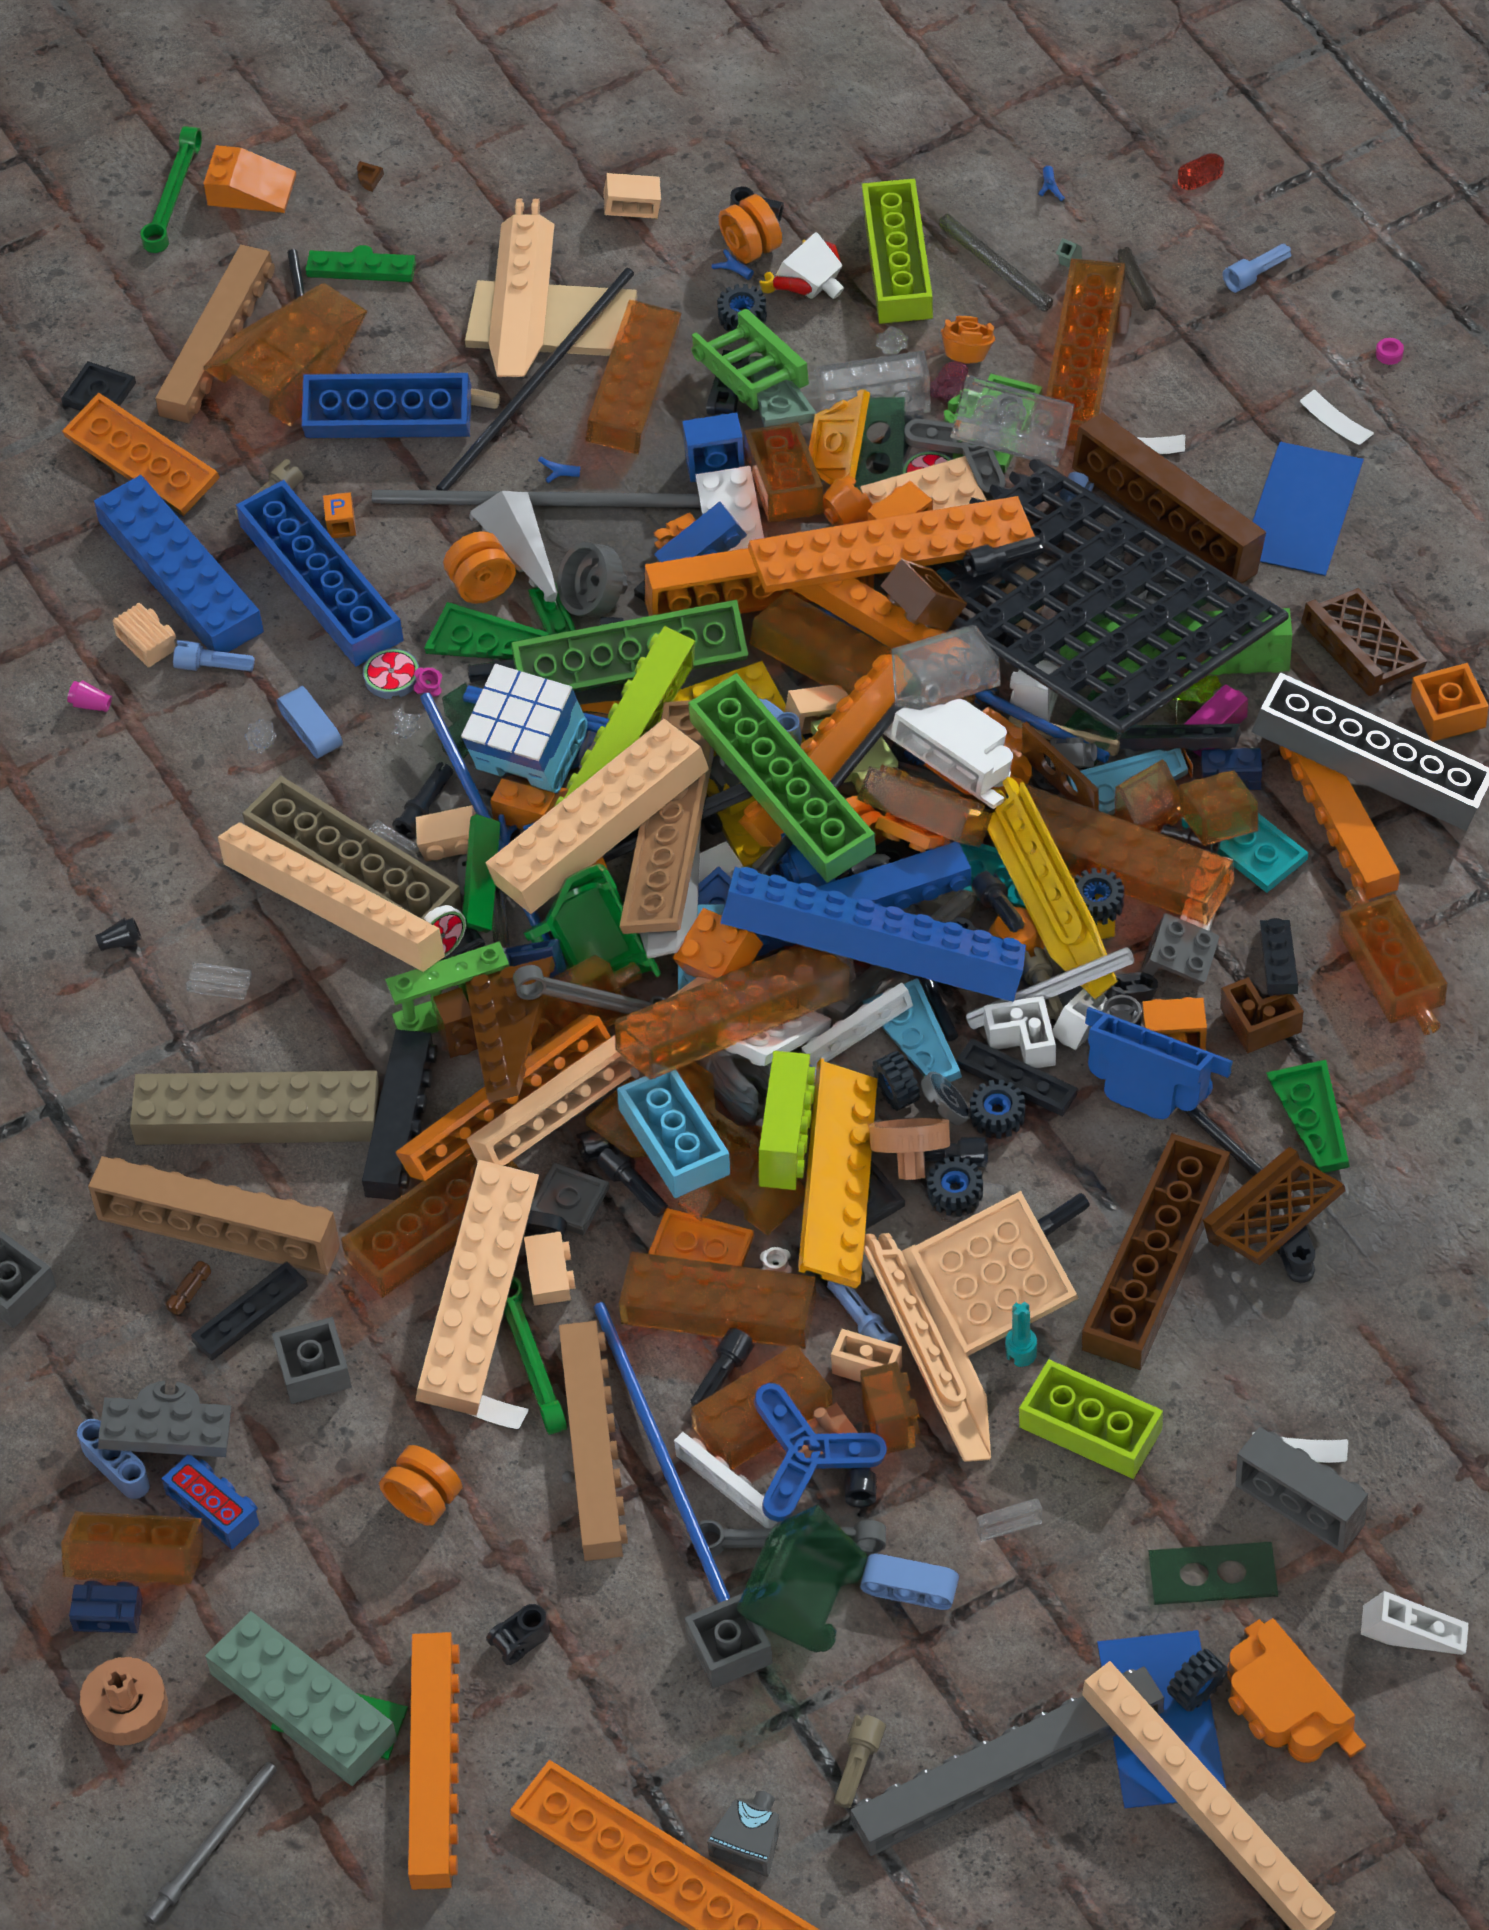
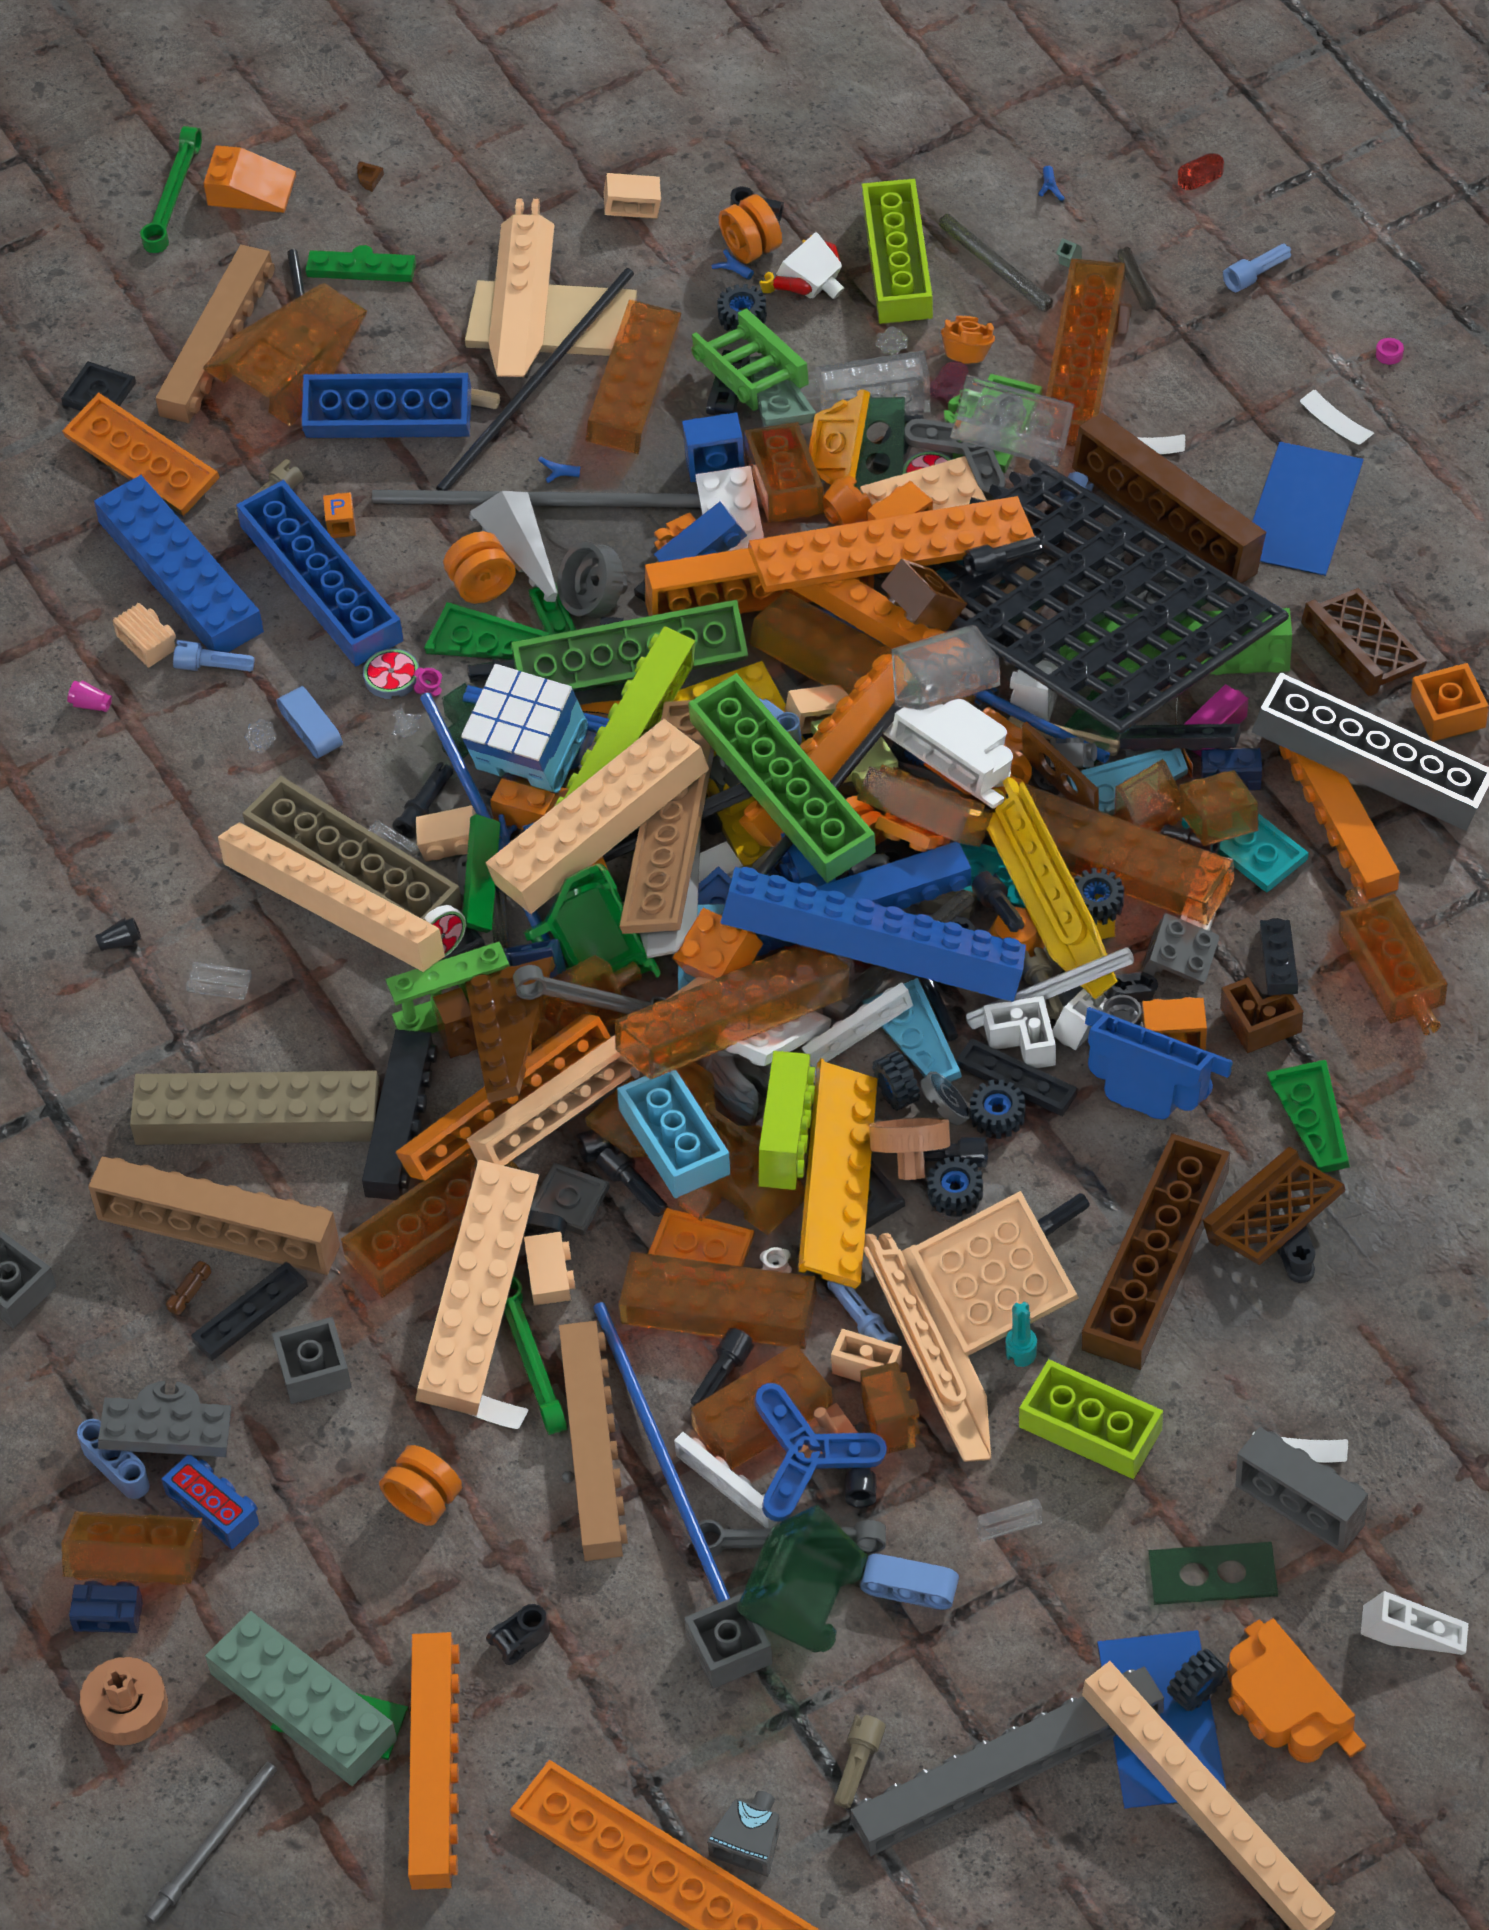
(1201, 690): clear neon green plate -> none
(1224, 1140): black bar -> none

